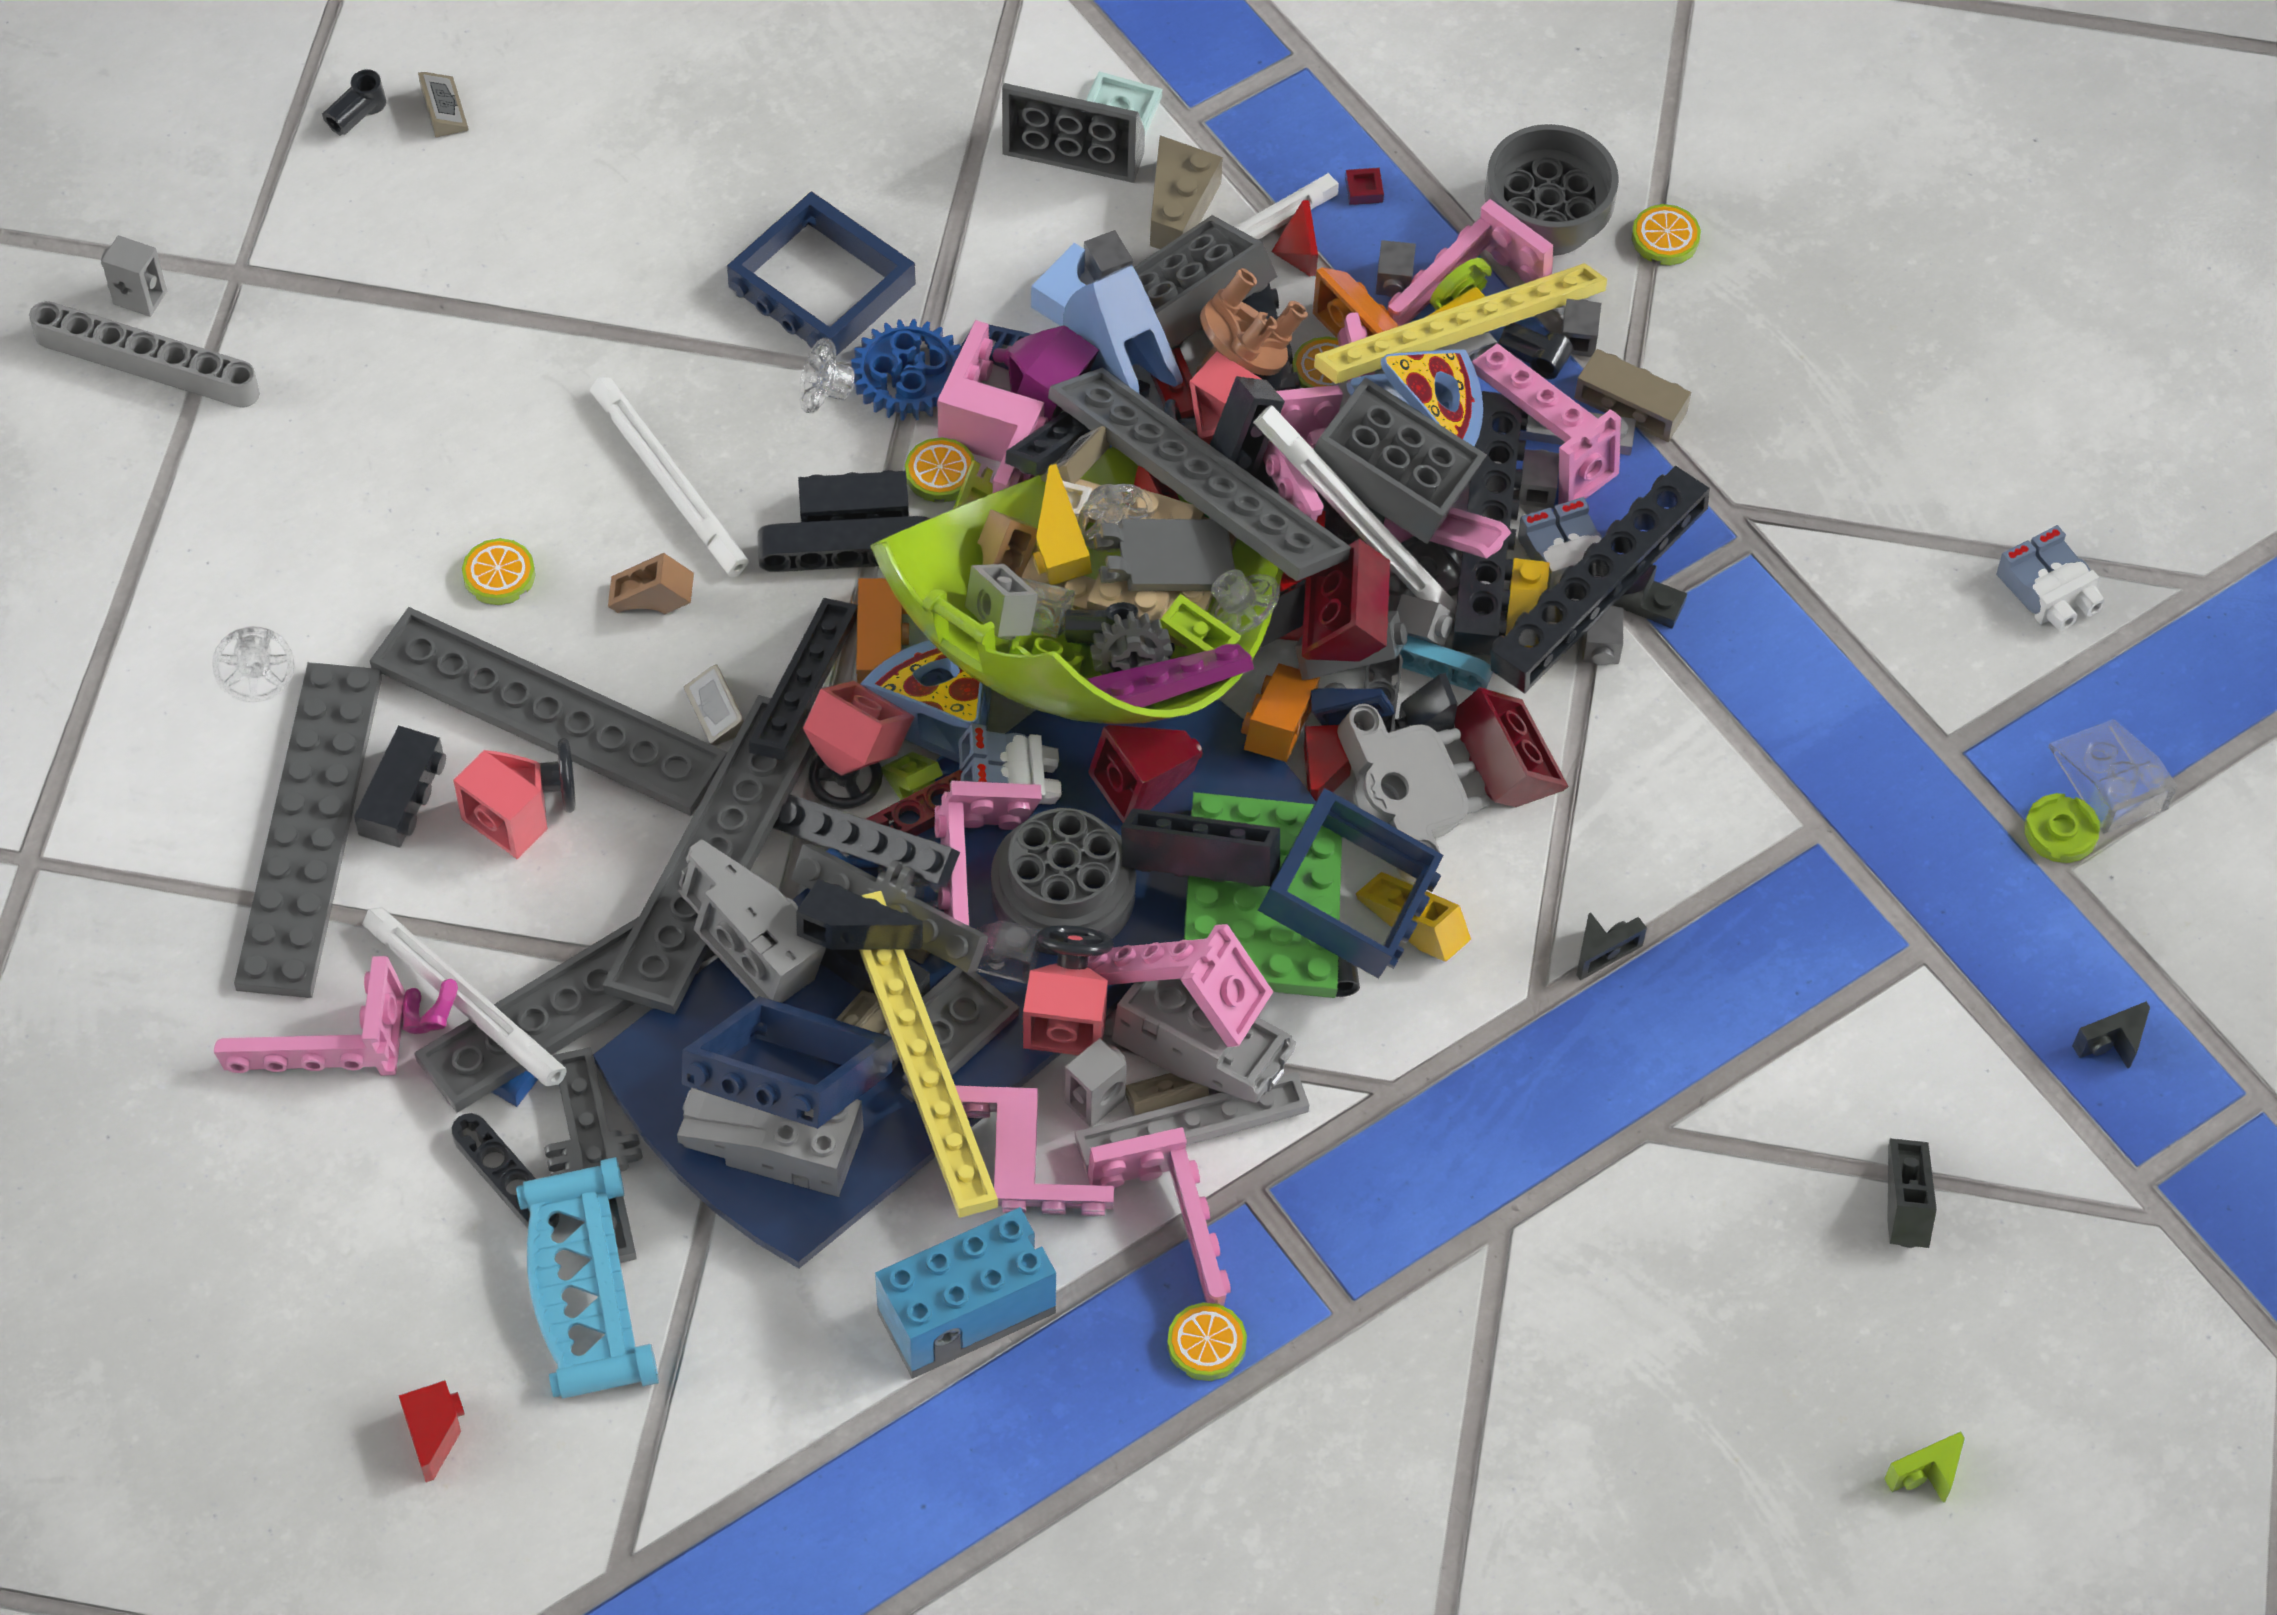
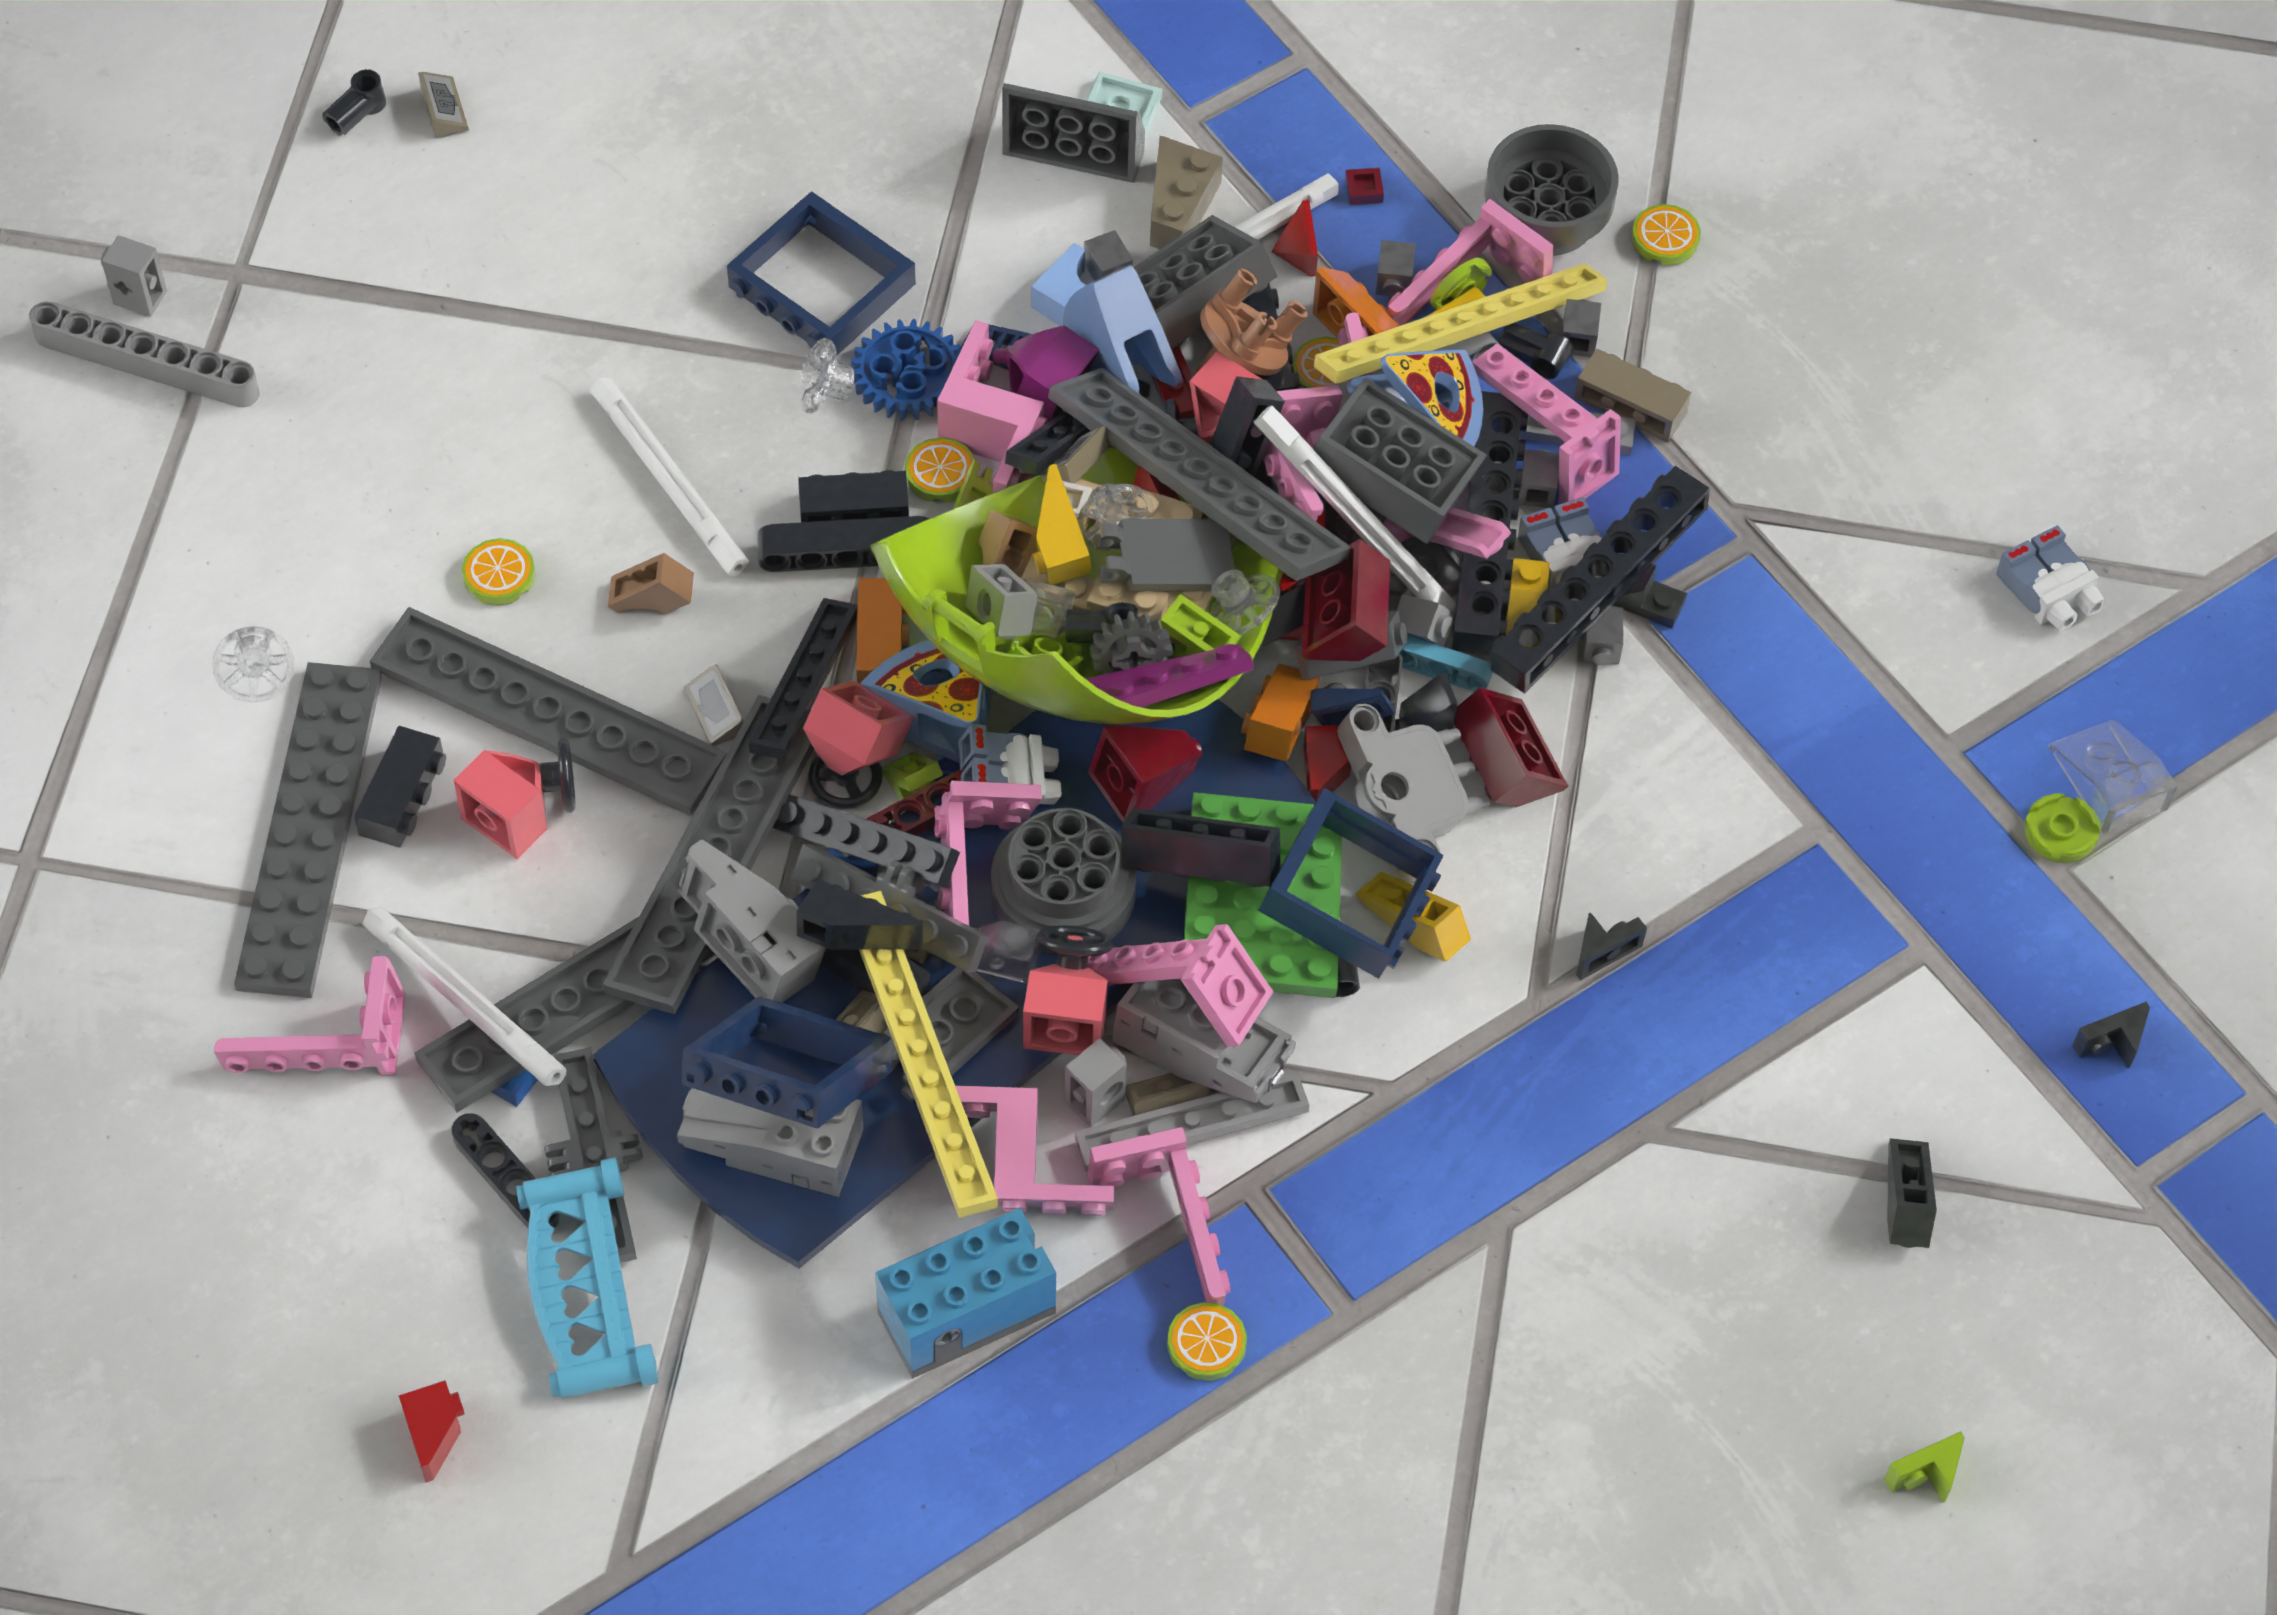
(436, 1016): dark pink cap -> none

